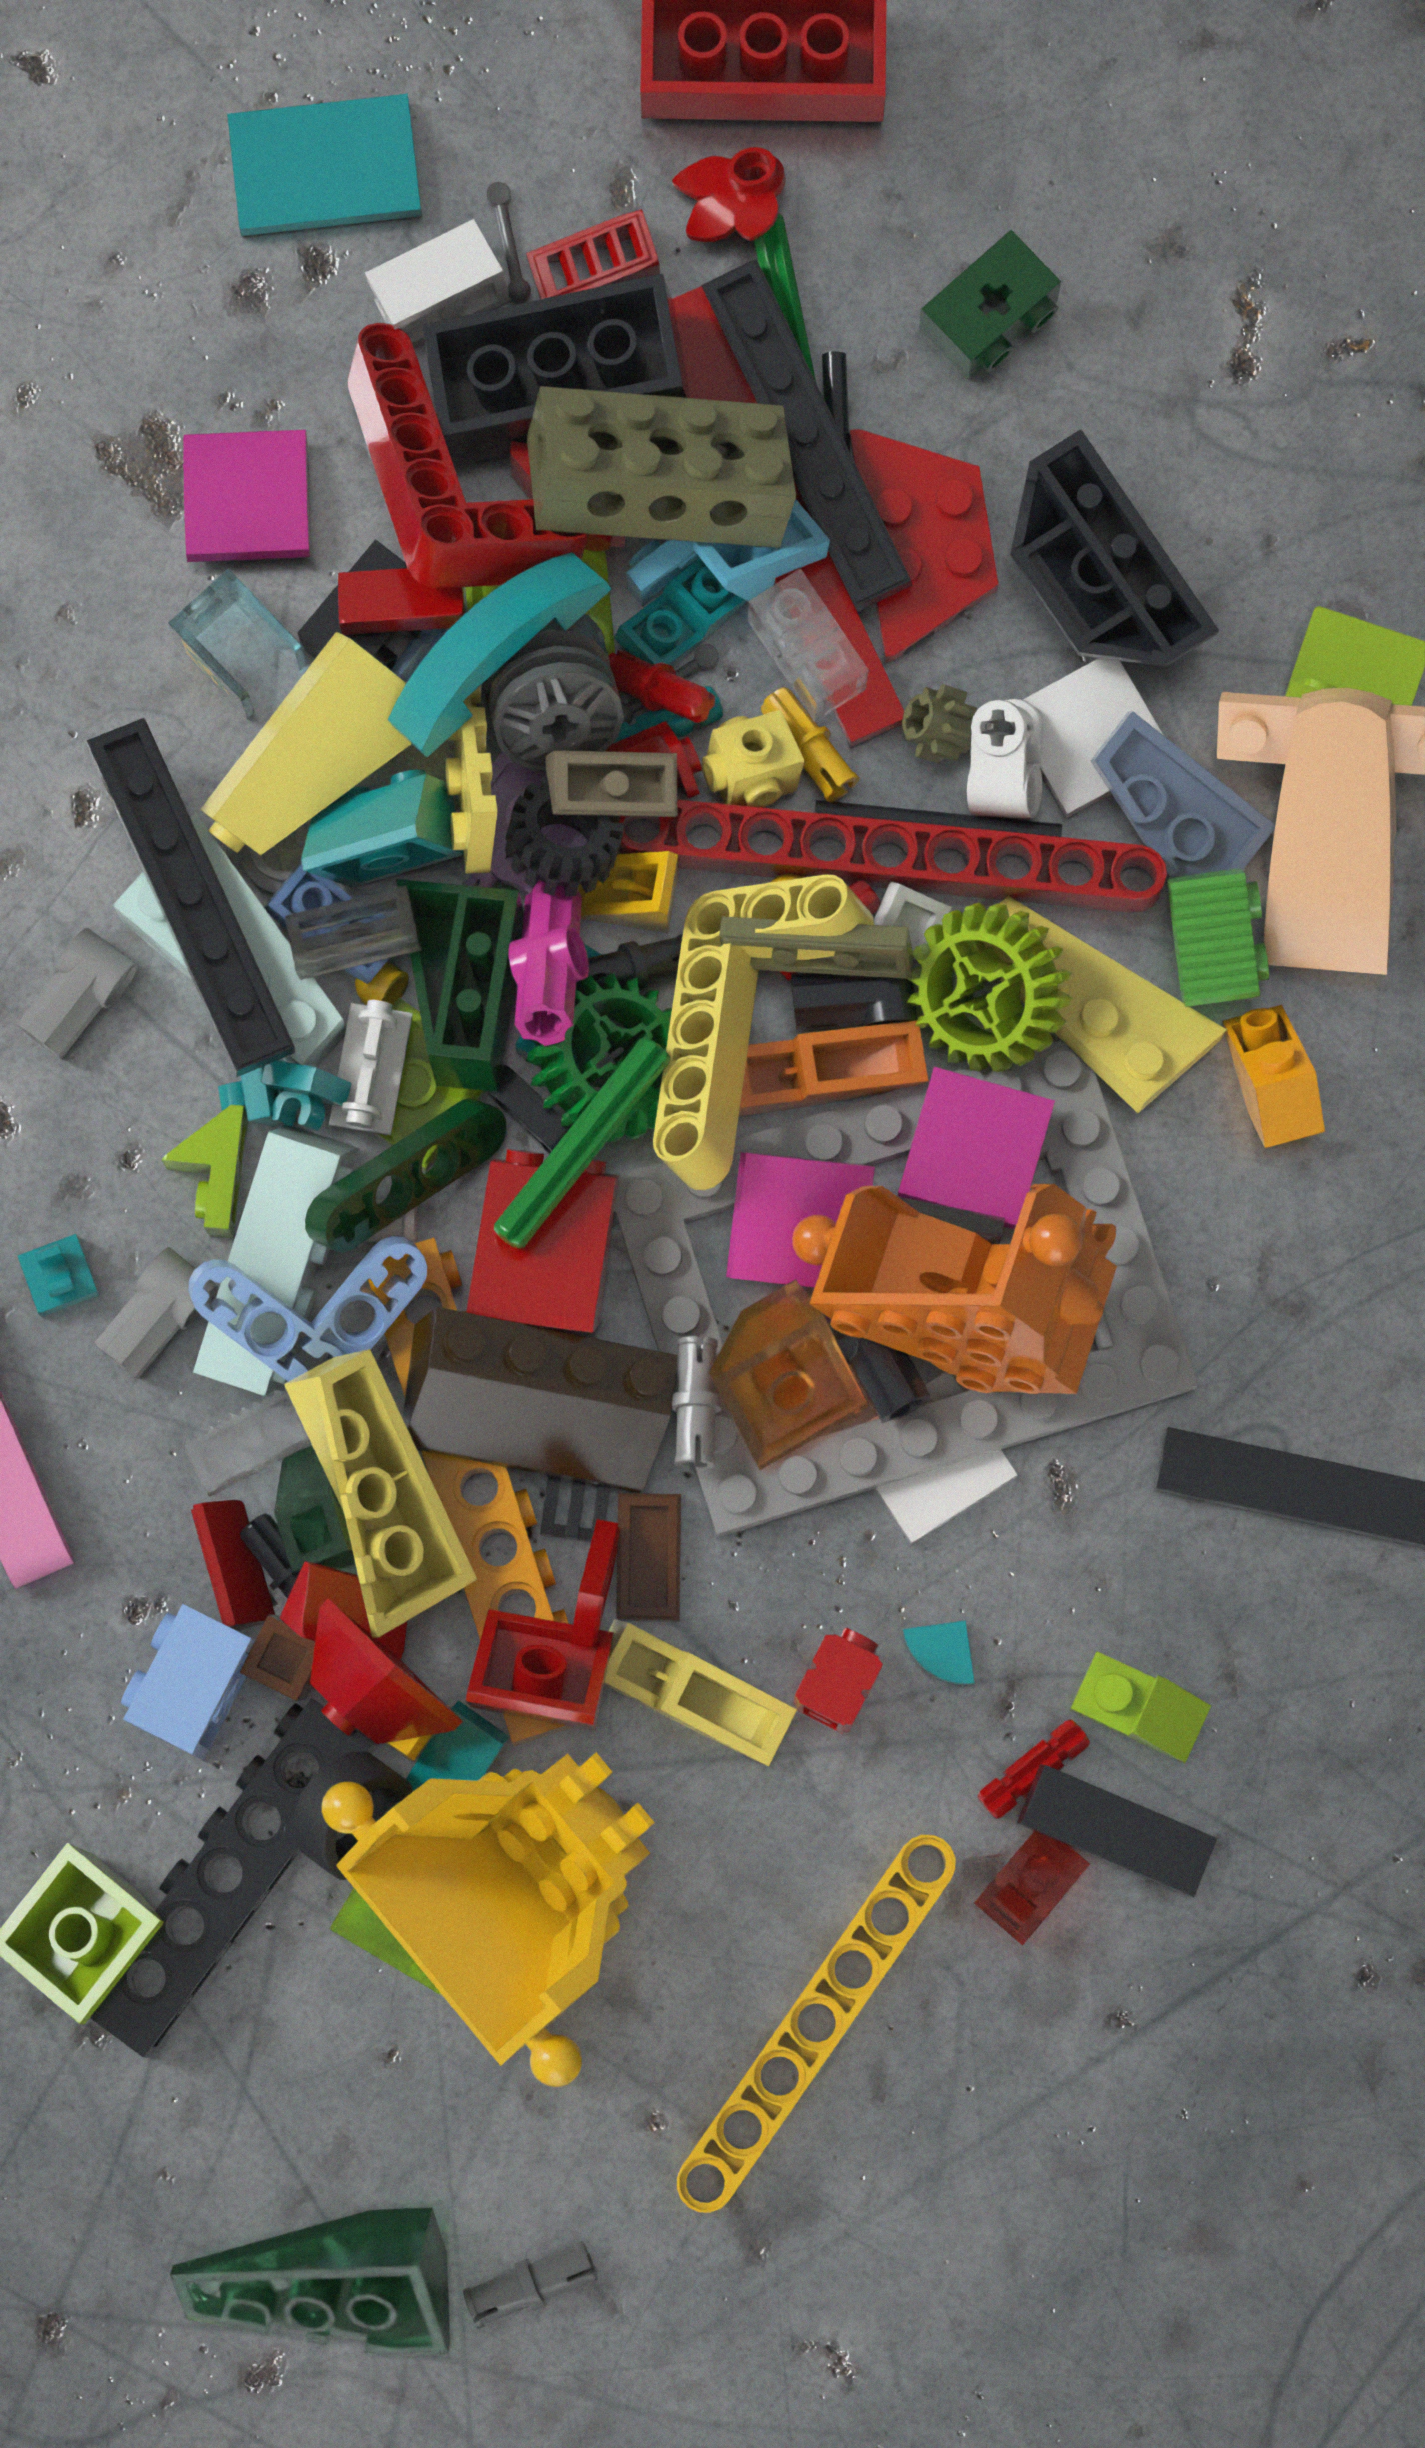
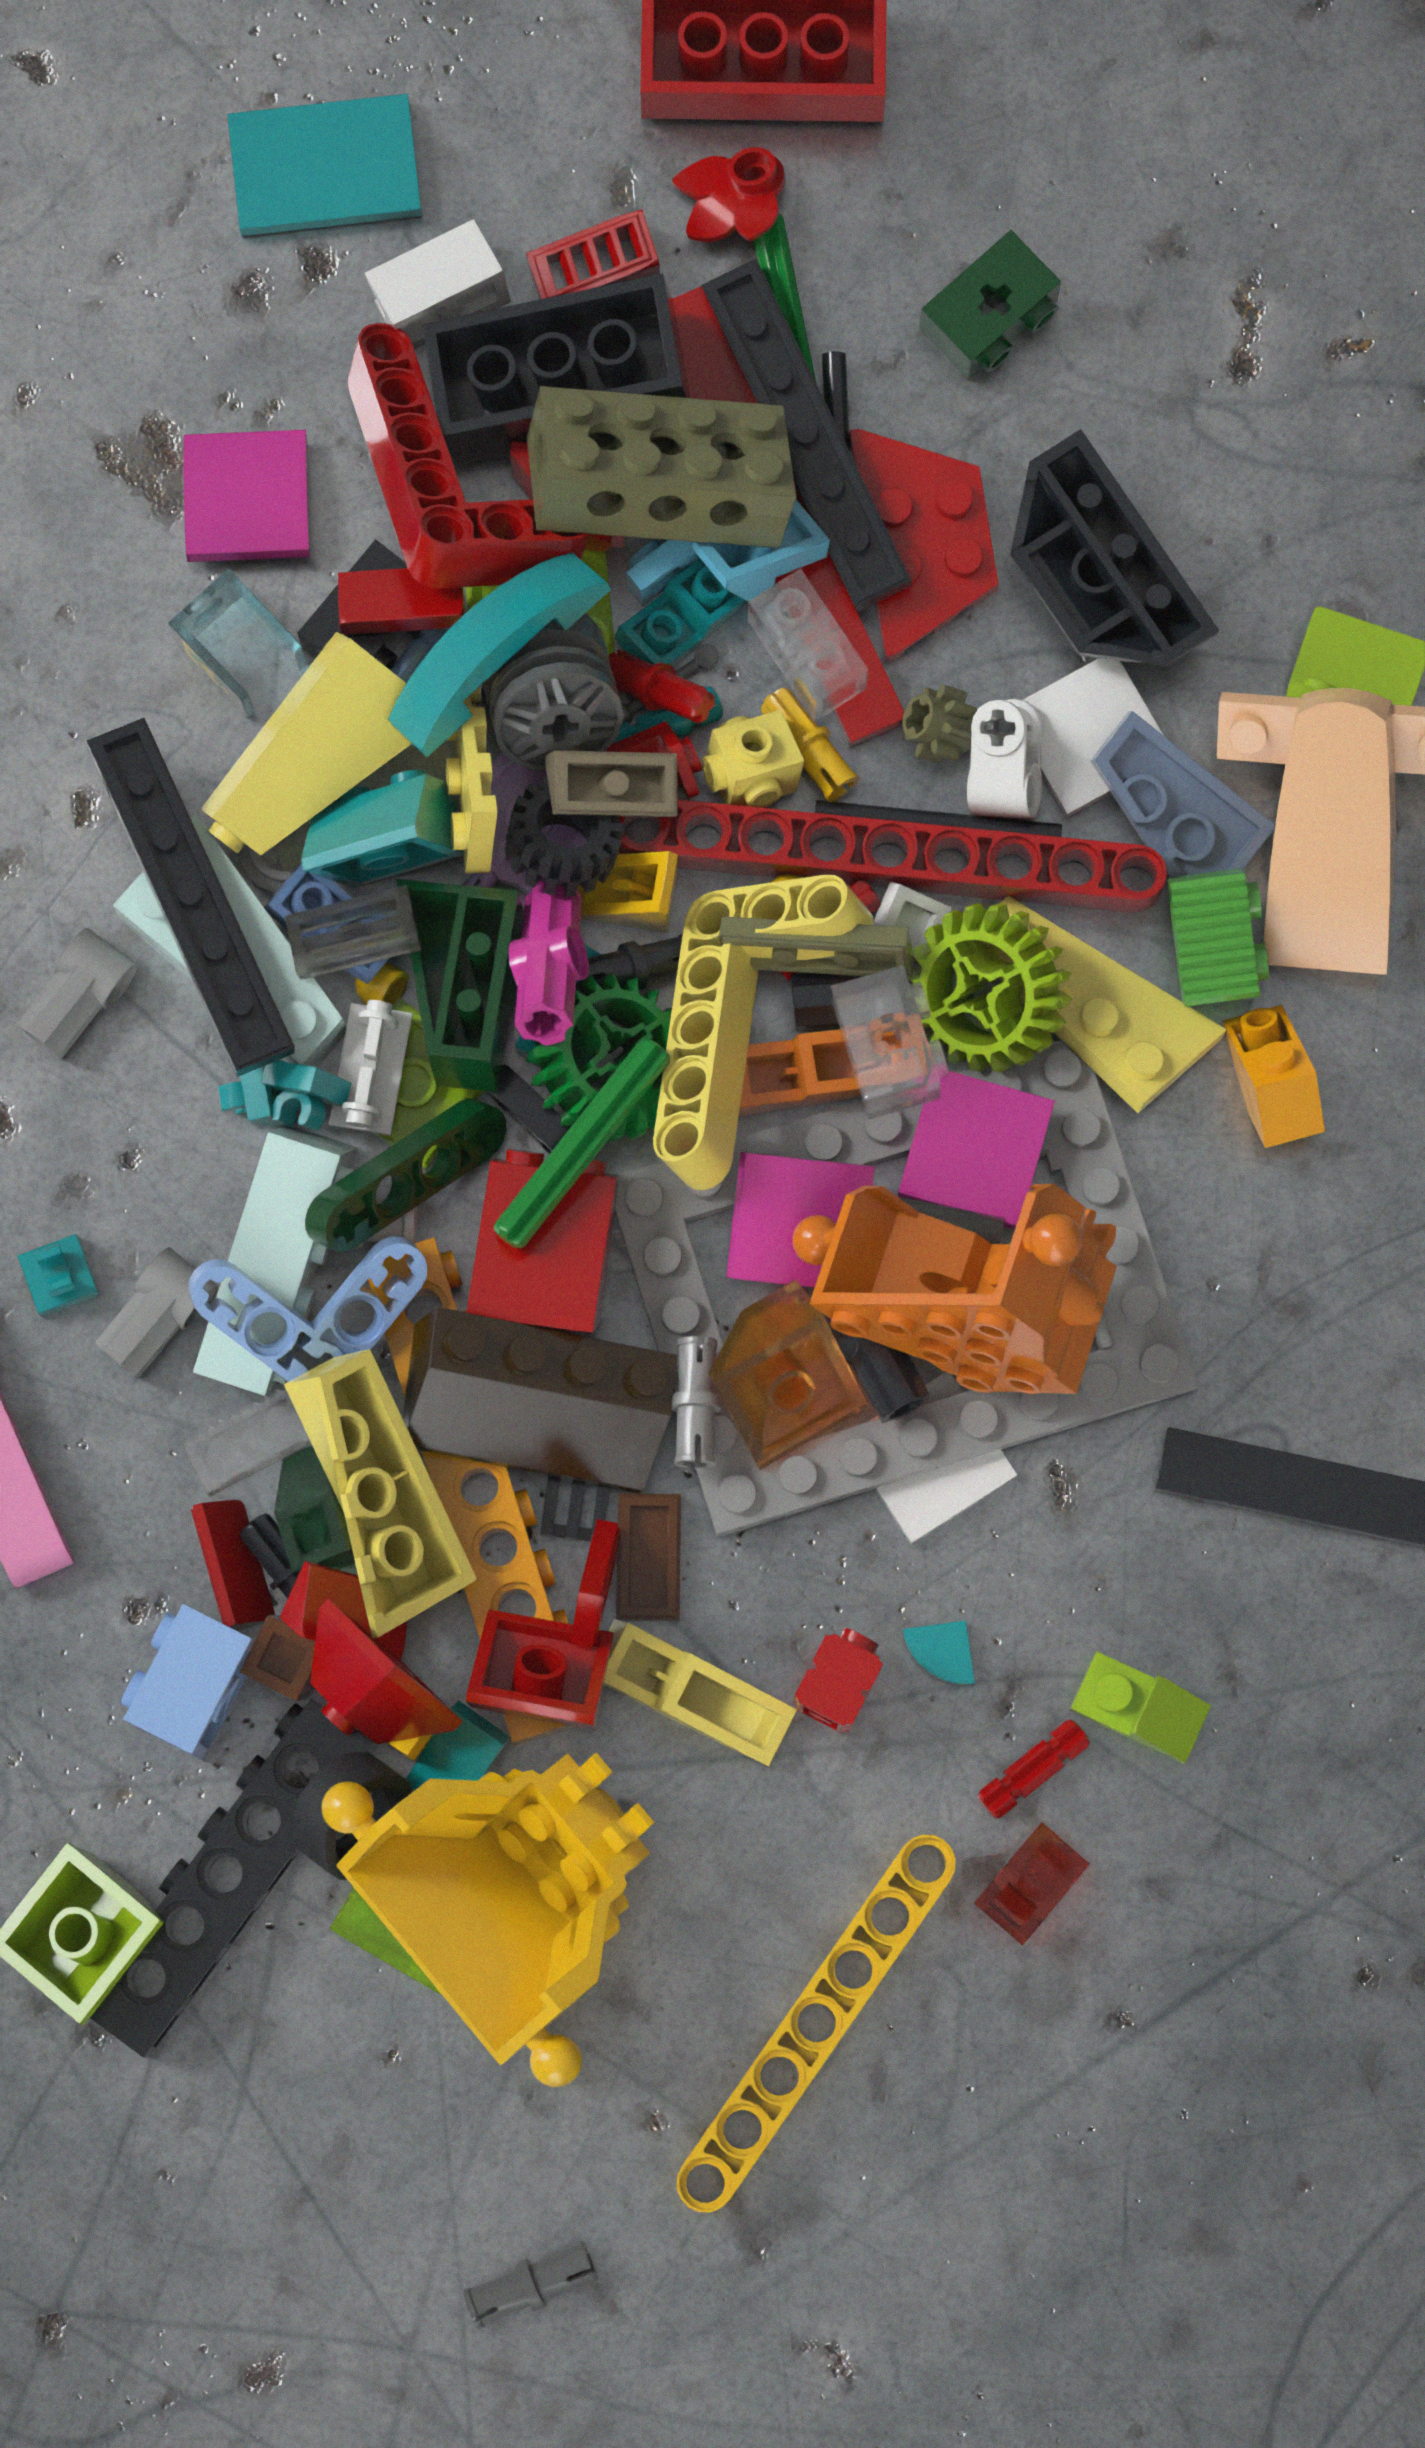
(216, 1151): lime slope -> none
(351, 2278): clear green wedge -> none
(499, 197): dark grey hinge -> none
(887, 1077): none -> clear brick
(1116, 1830): black tile -> none

